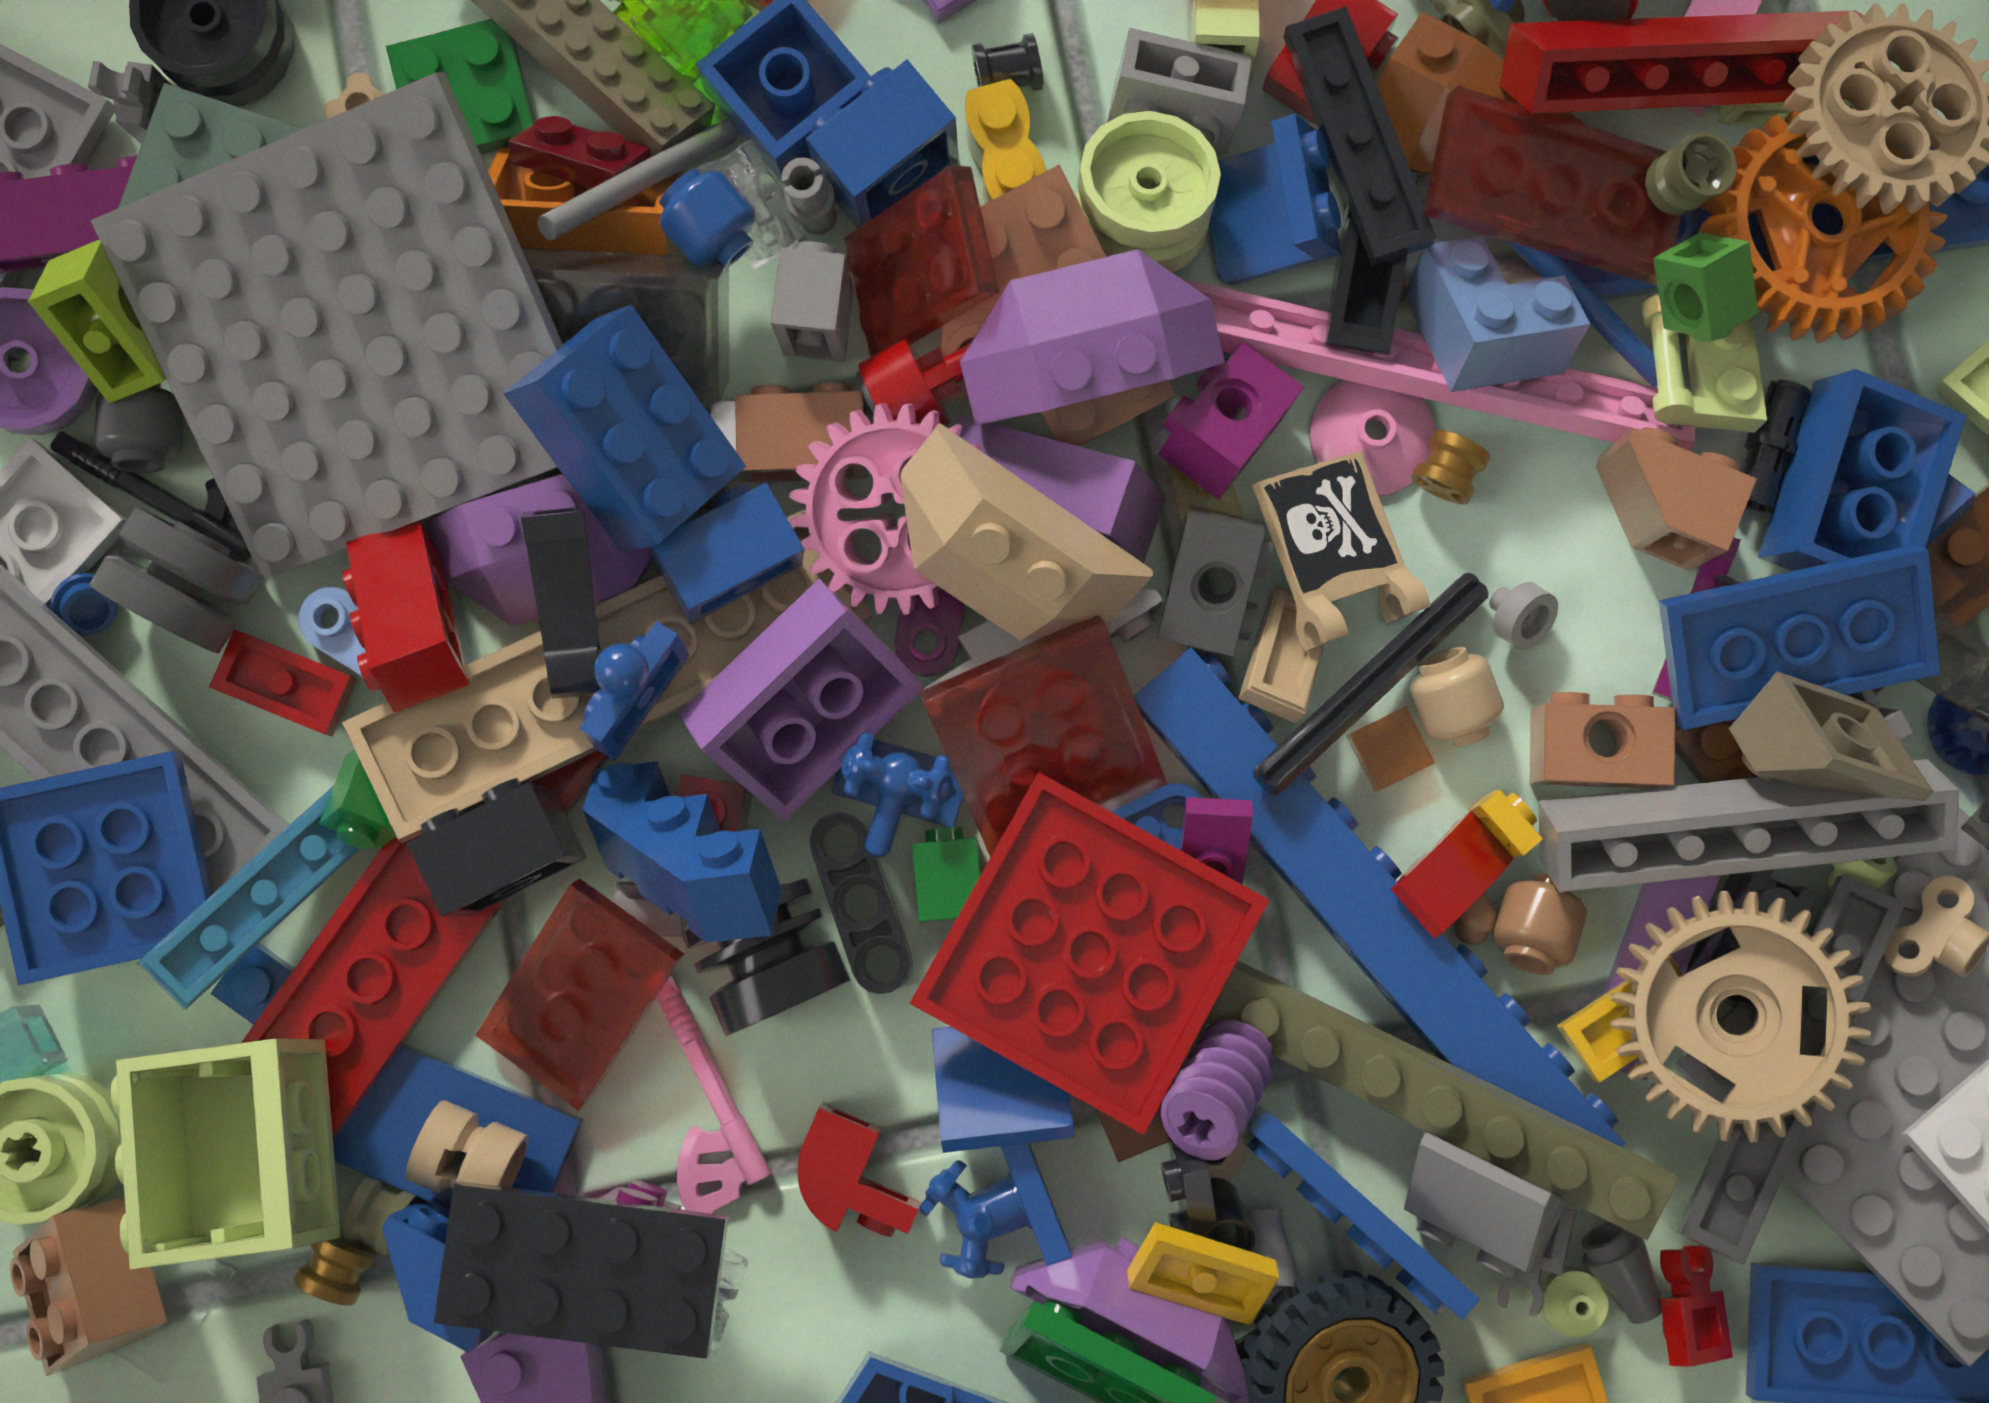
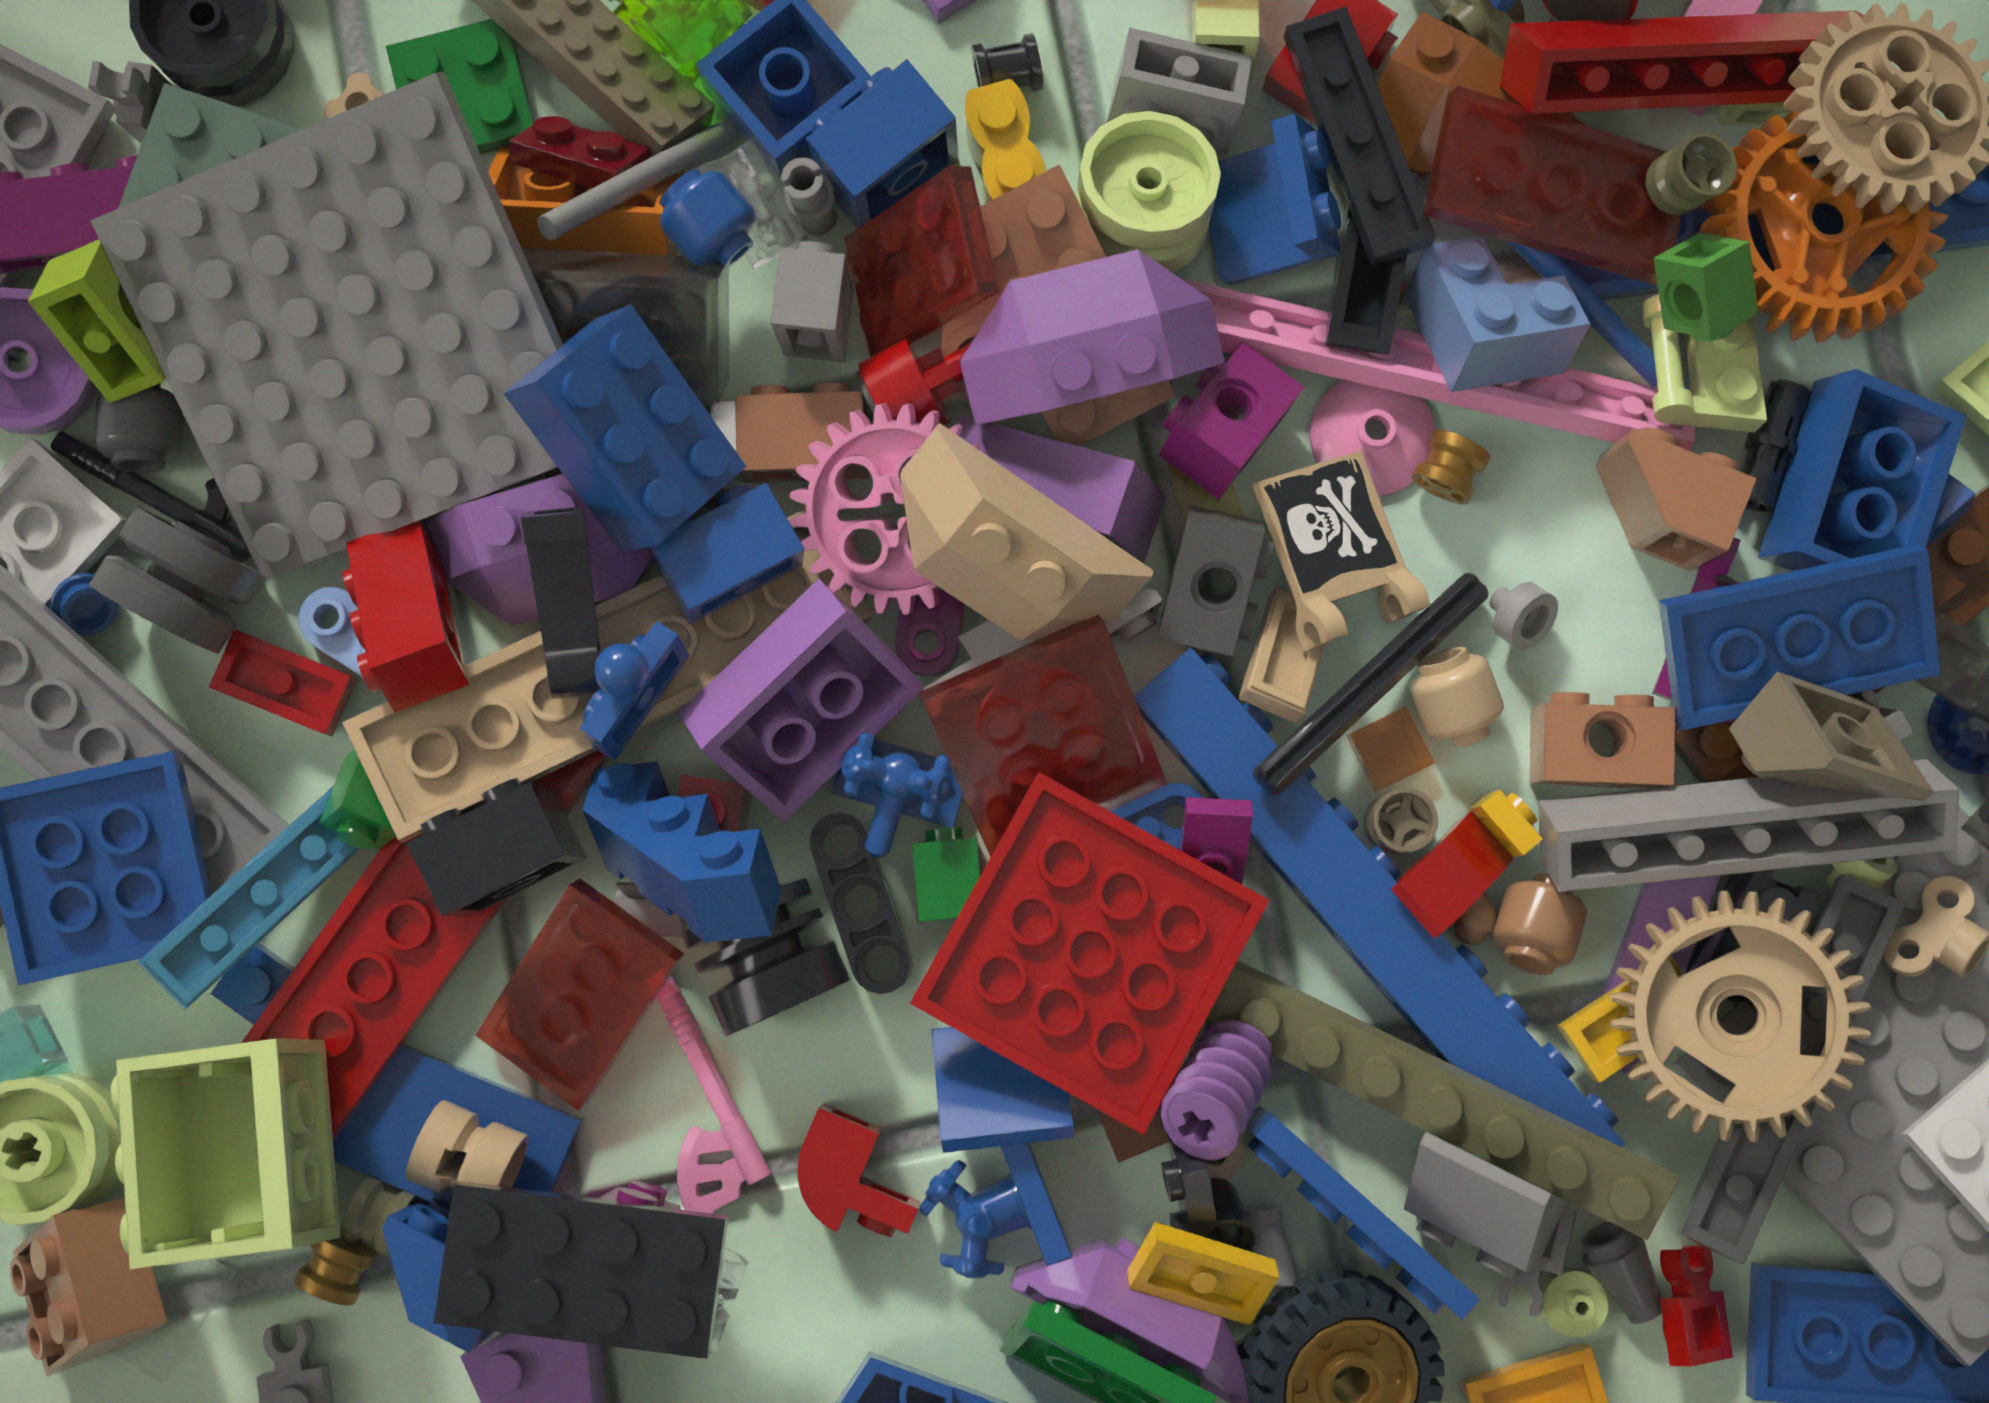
(1412, 822): none -> dark tan wheel

